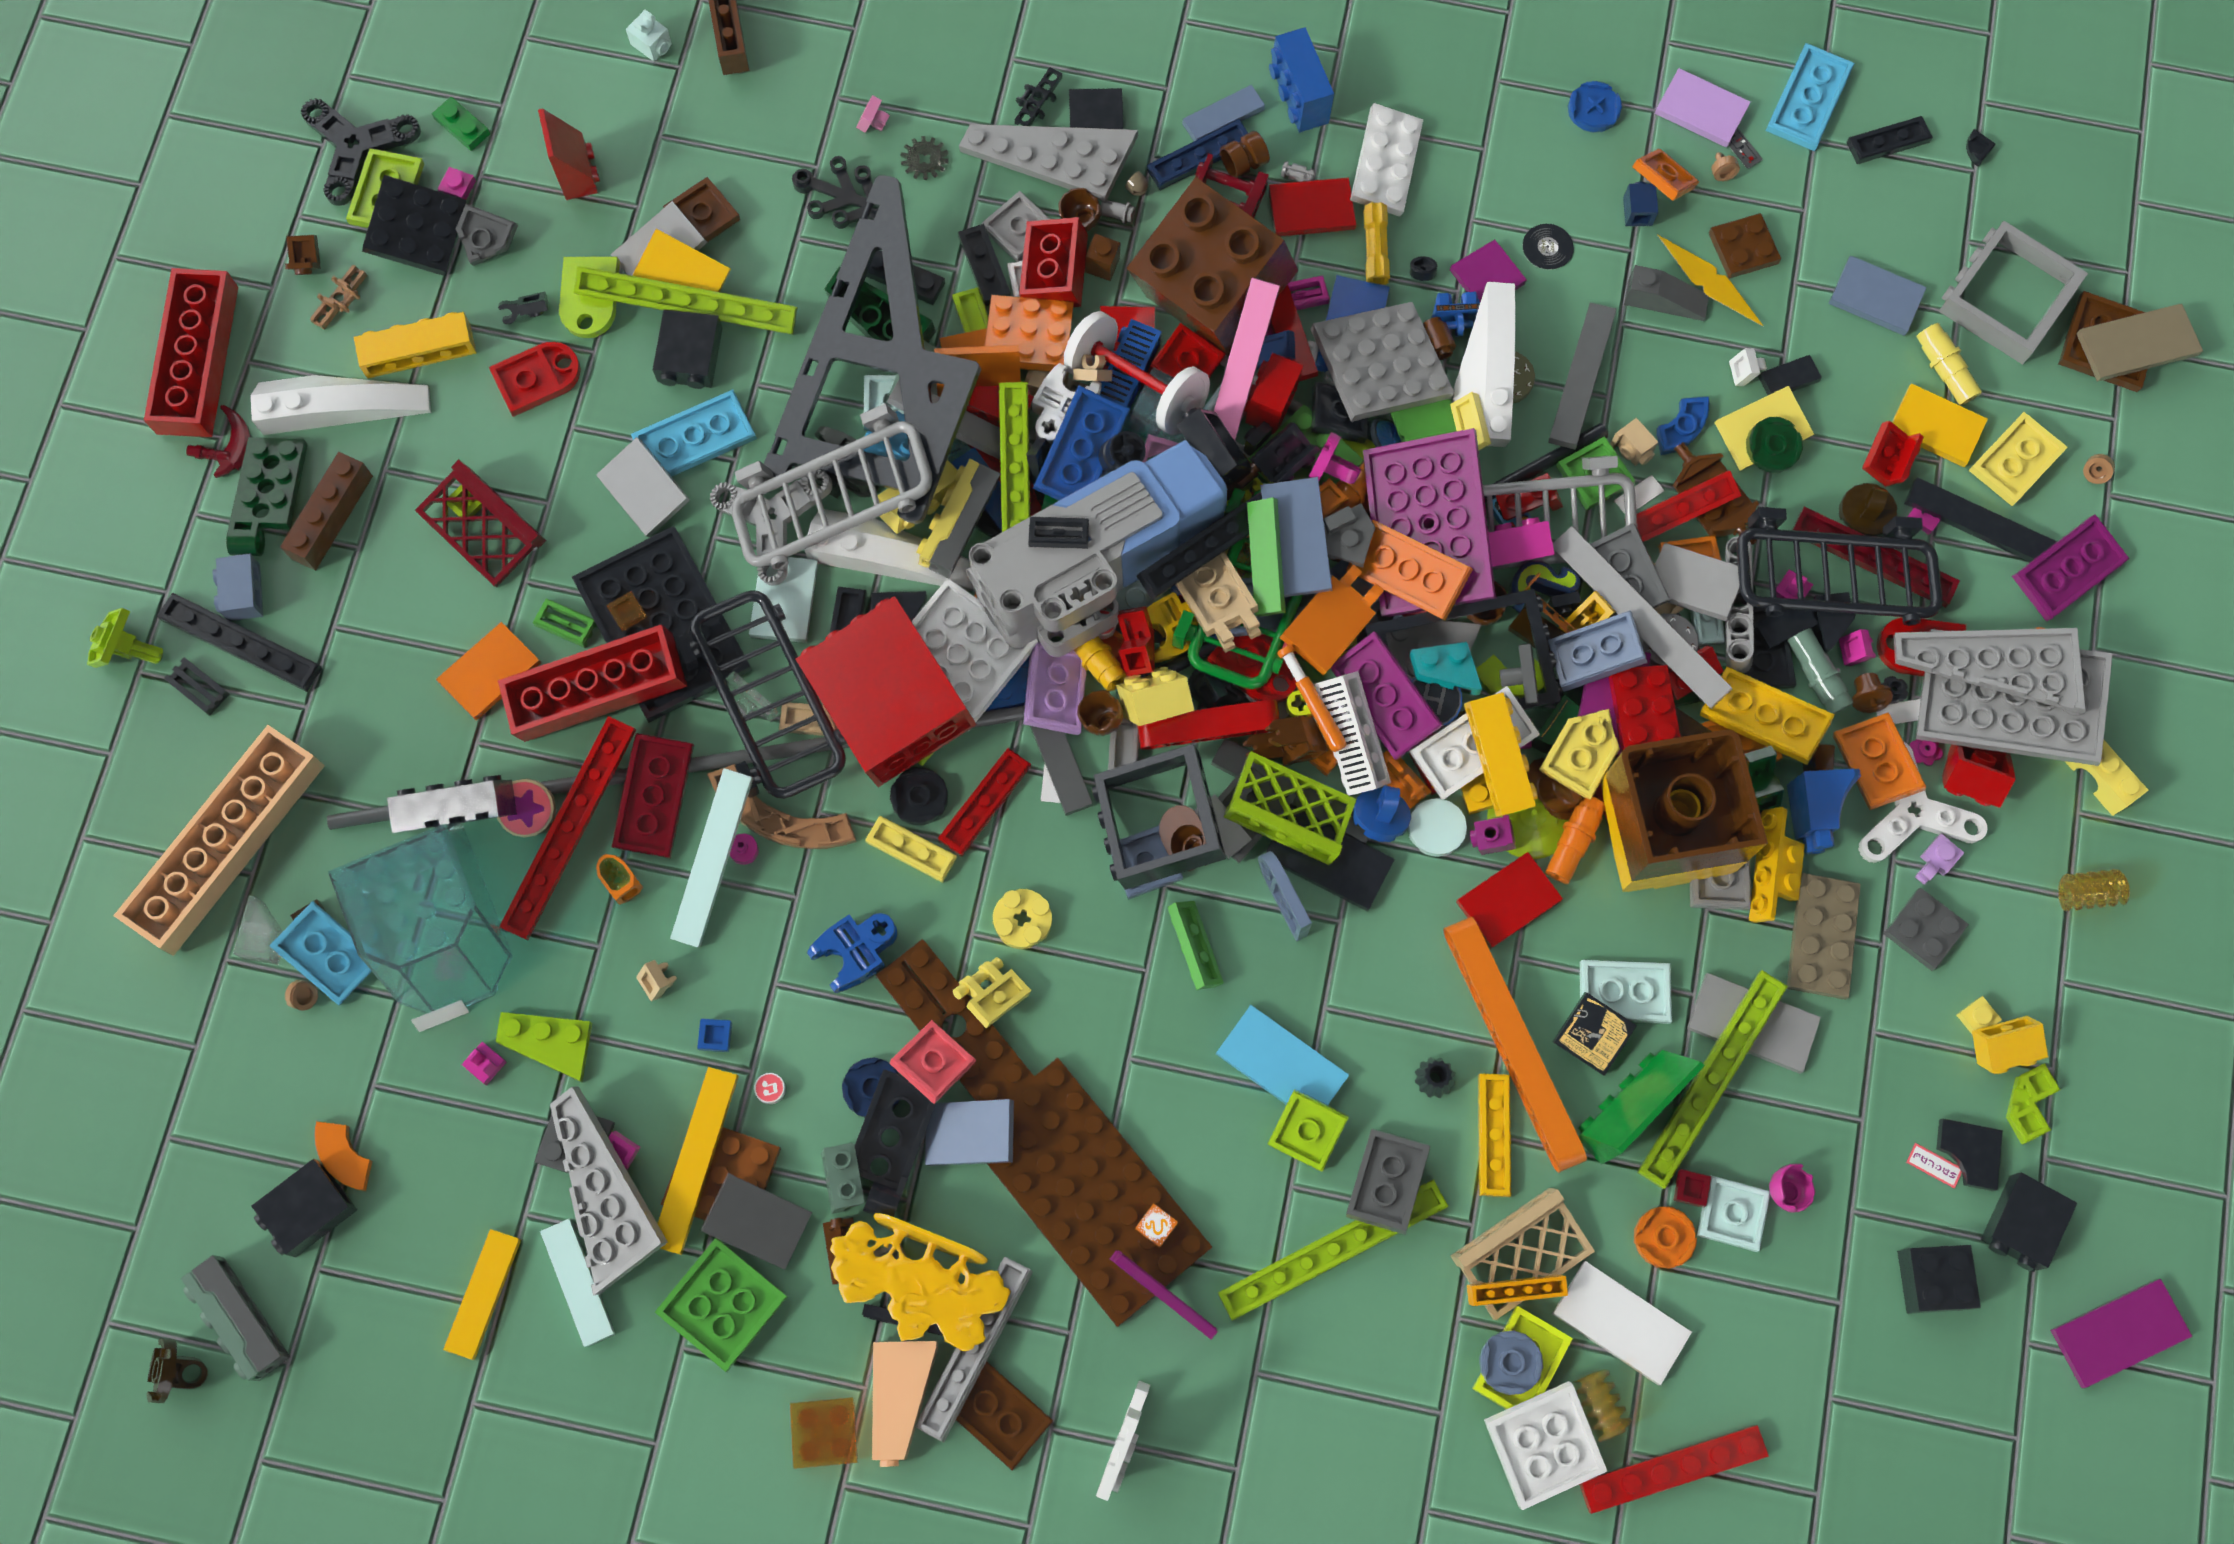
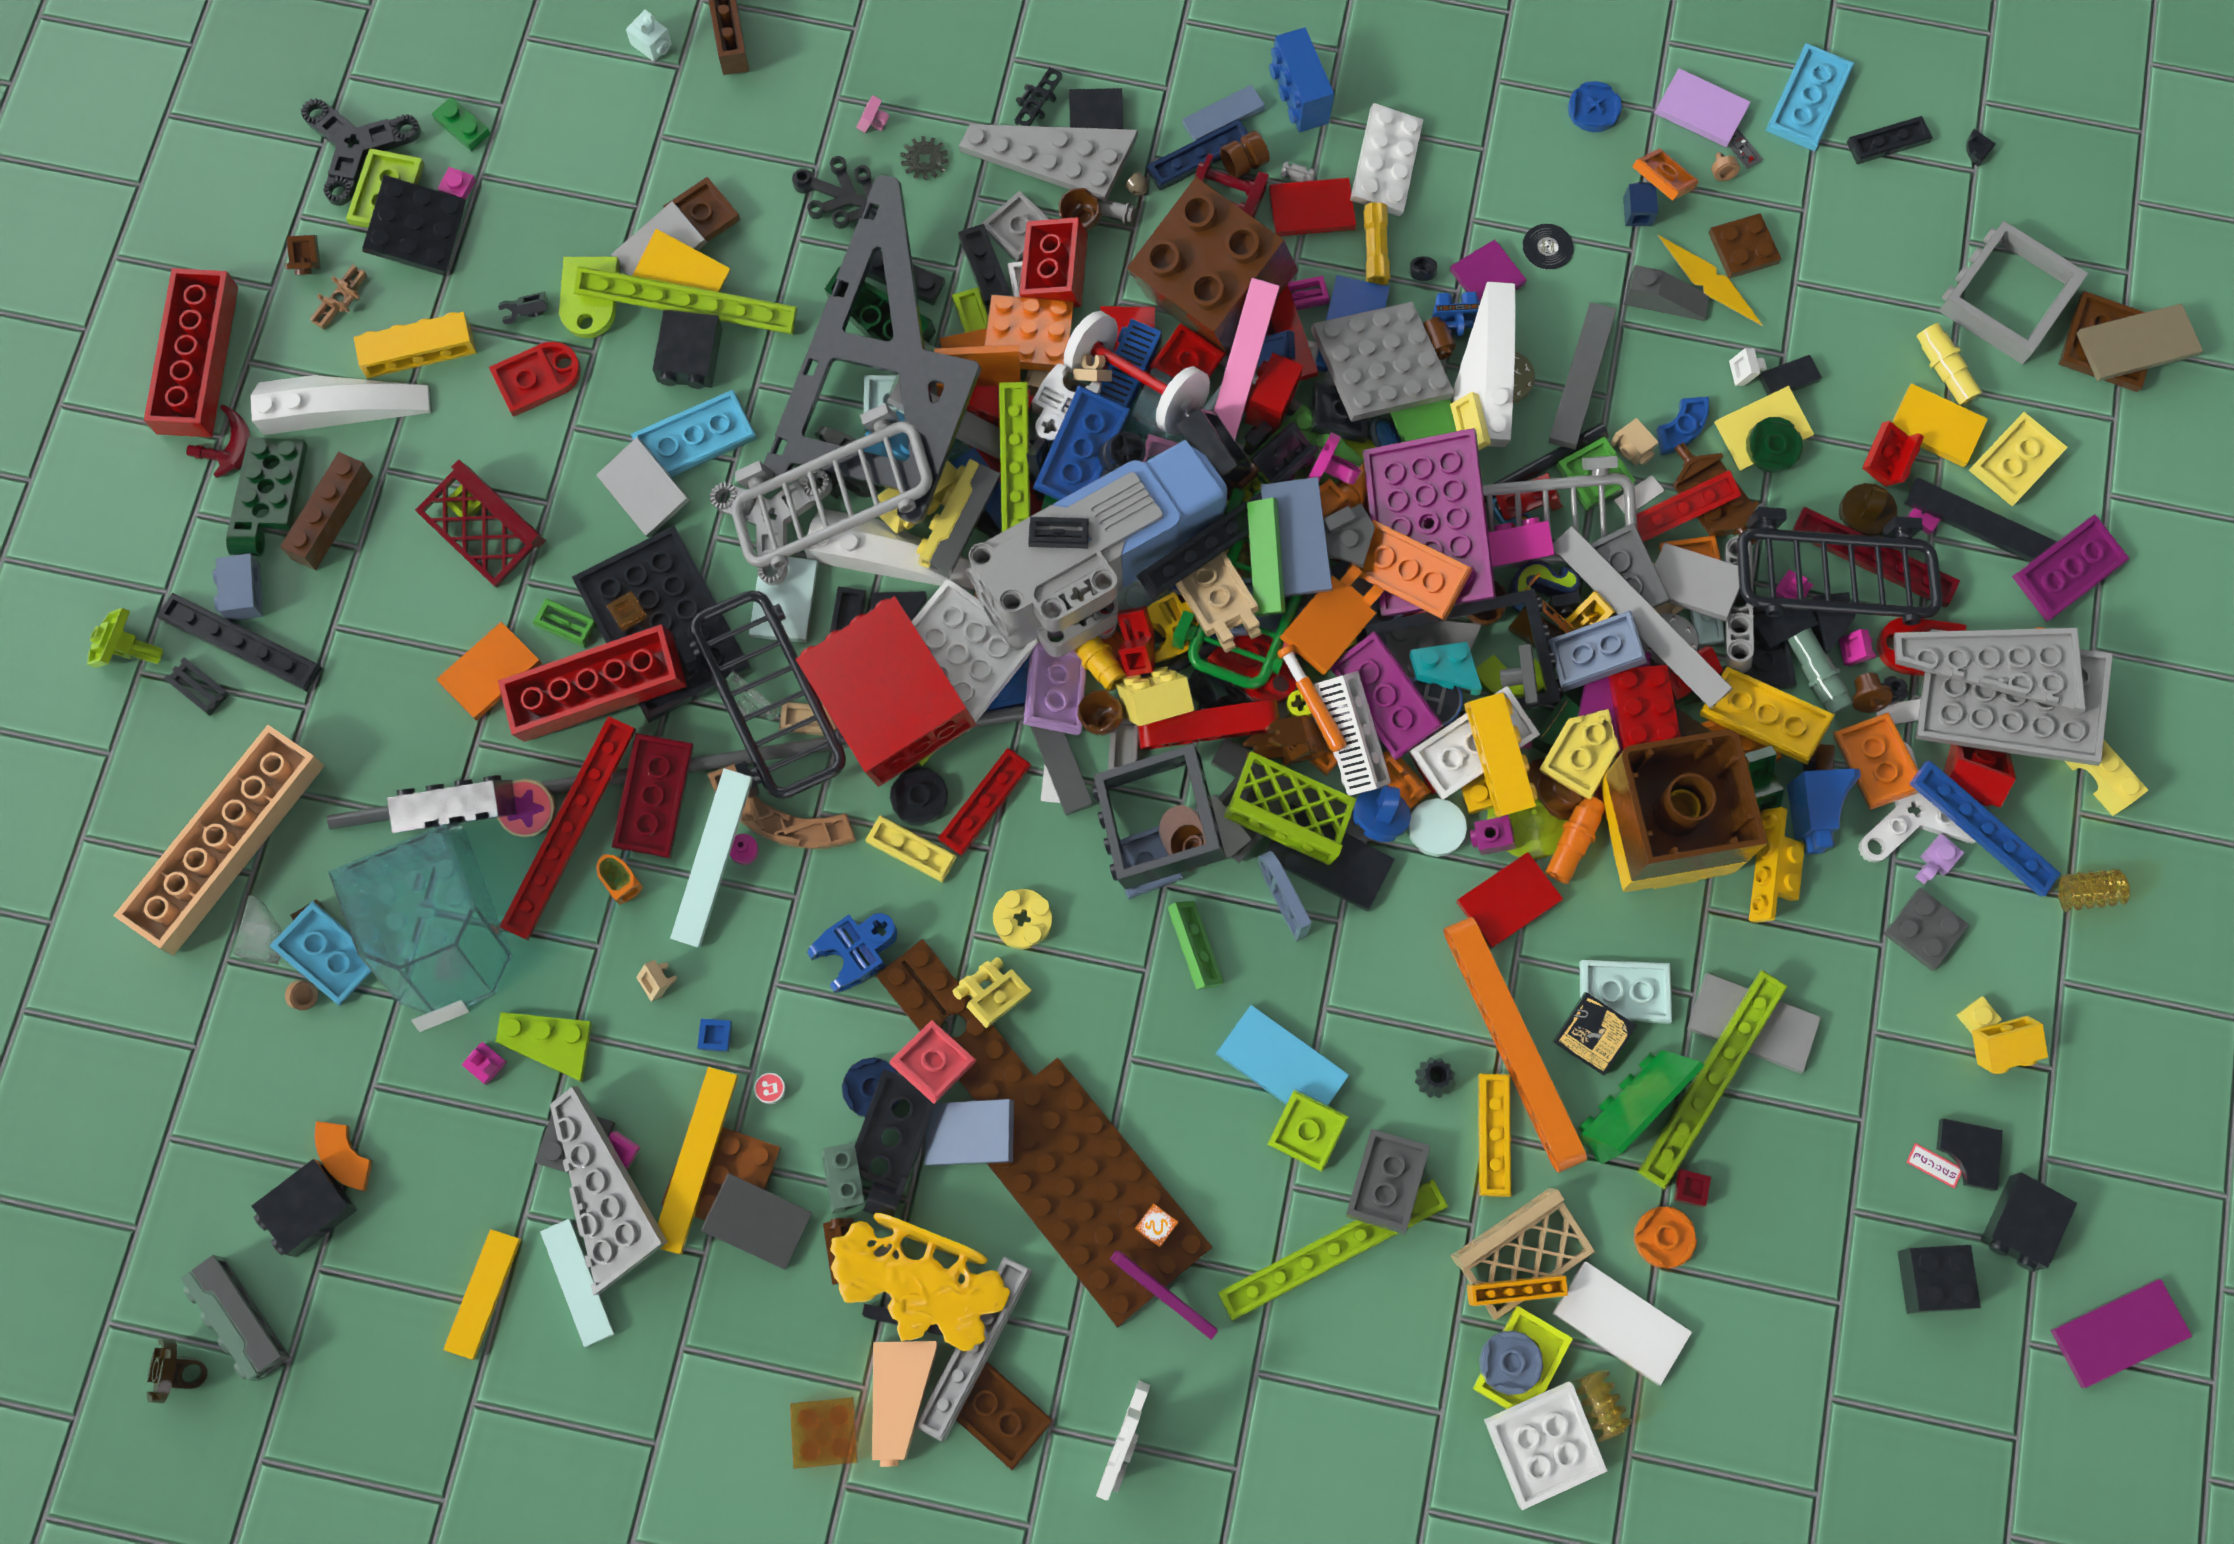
(484, 234): dark grey plate -> none
(569, 157): red slope -> none
(721, 1304): bright green plate -> none
(1102, 257): reddish brown brick -> none
(1673, 1469): red plate -> none
(1723, 892): light grey tile -> none
(1734, 1214): light aqua tile -> none
(1792, 1188): dark pink hair -> none
(1823, 936): dark tan plate -> none
(1877, 295): sand blue tile -> none
(1922, 755): dark pink plant -> none
(1985, 828): none -> blue tile
(2022, 1109): lime tile -> none
(2099, 469): medium nougat tile -> none

